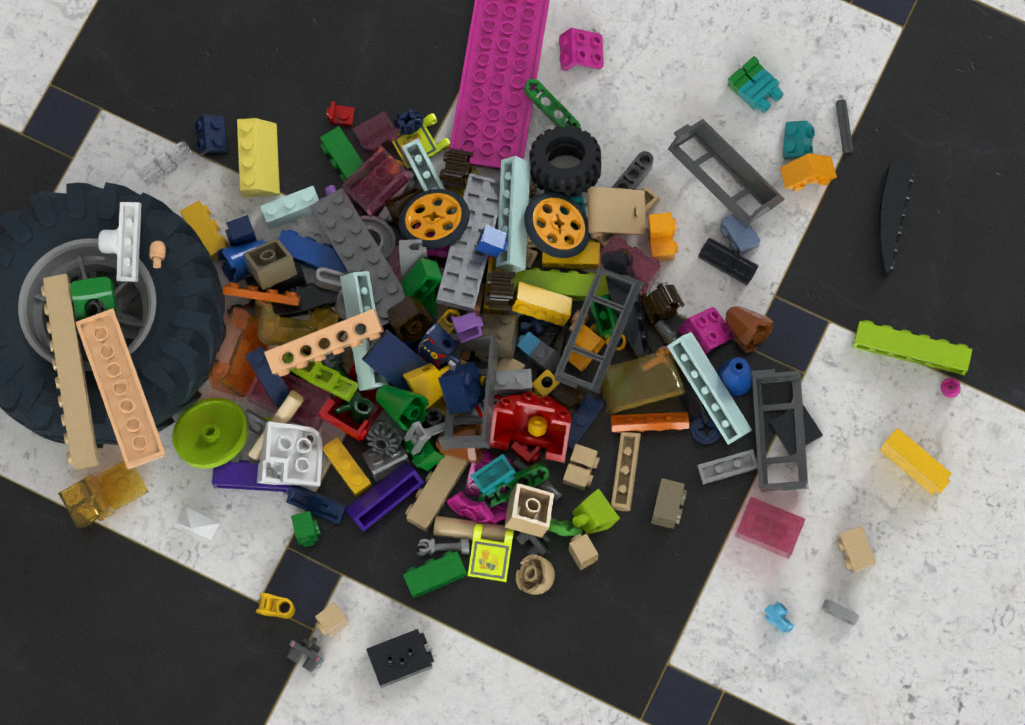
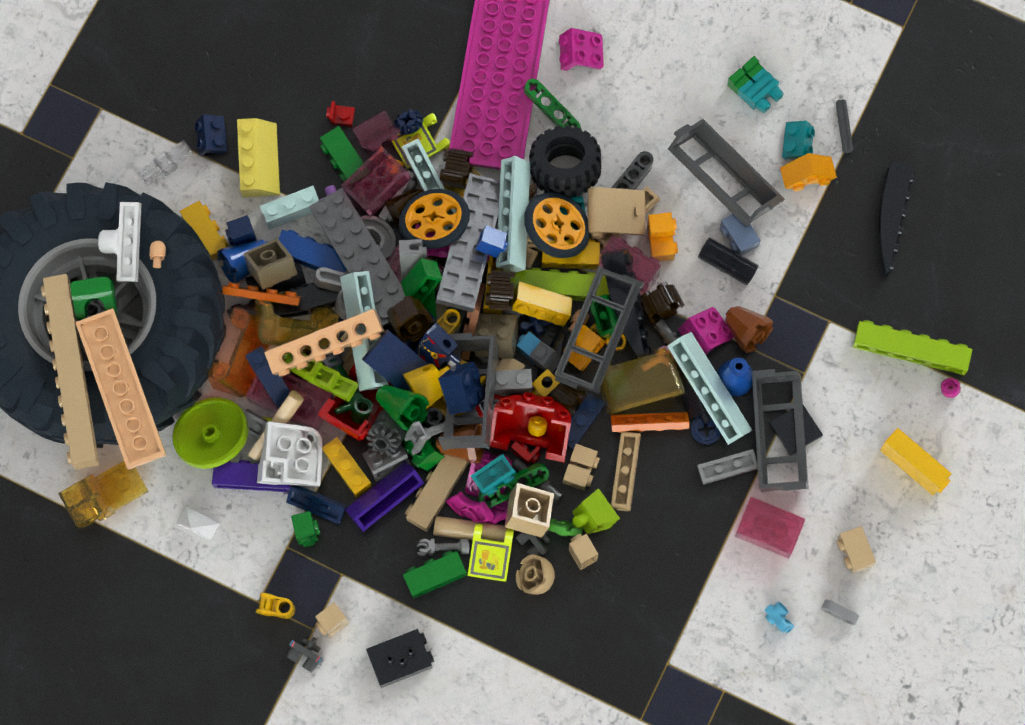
(468, 326): medium lavender window -> none
(667, 503): dark tan brick -> none

